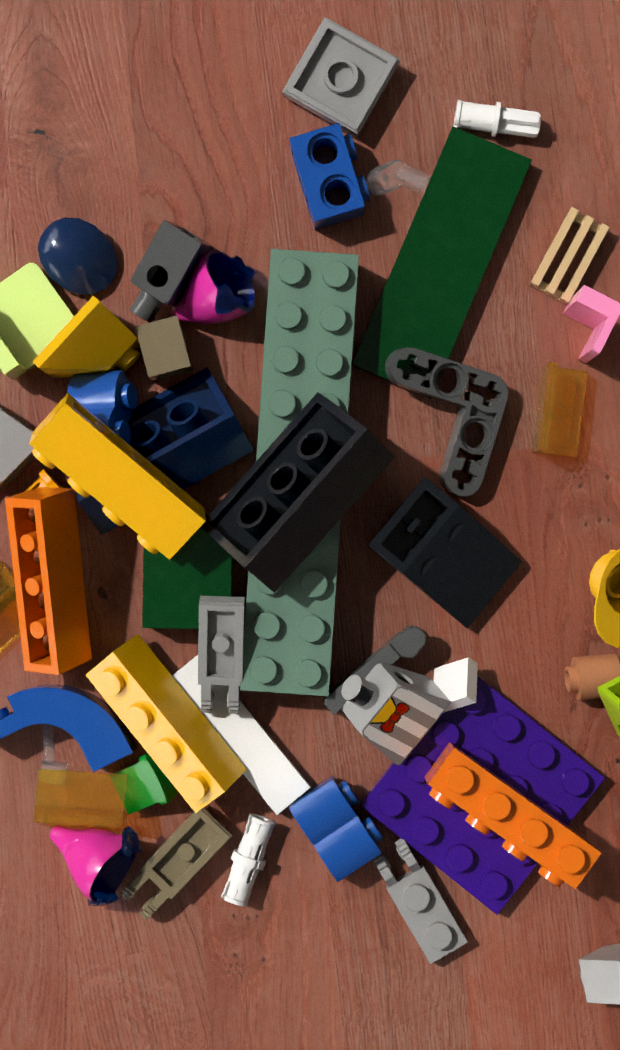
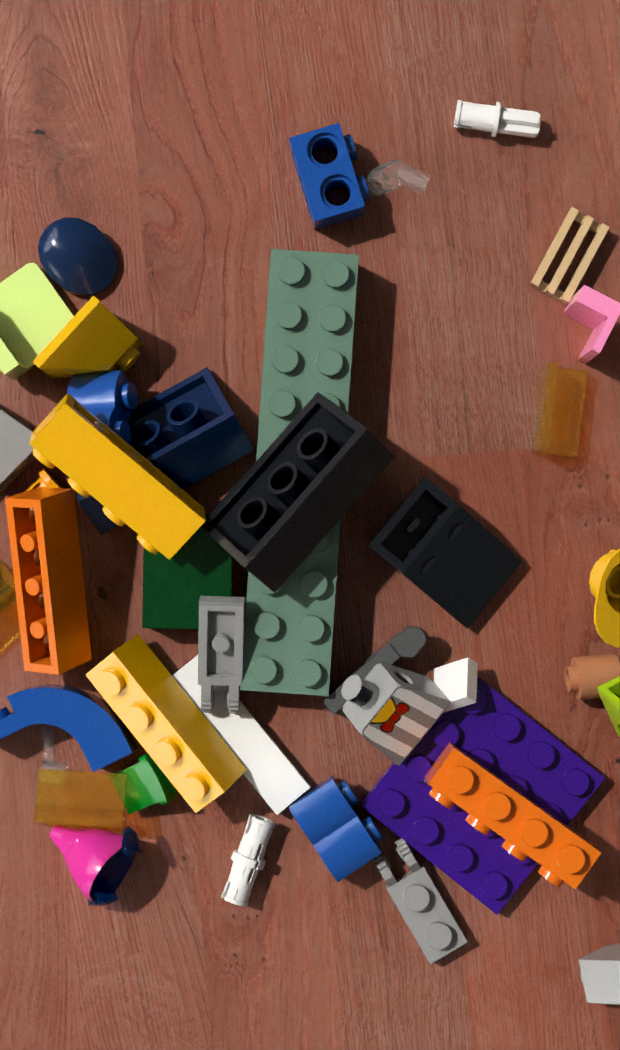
(164, 348): dark tan panel -> none
(172, 250): dark grey torso -> none
(179, 858): dark tan hinge -> none
(217, 290): hat -> none
(340, 77): light grey plate -> none
(444, 253): dark green tile -> none
(470, 411): dark grey beam -> none

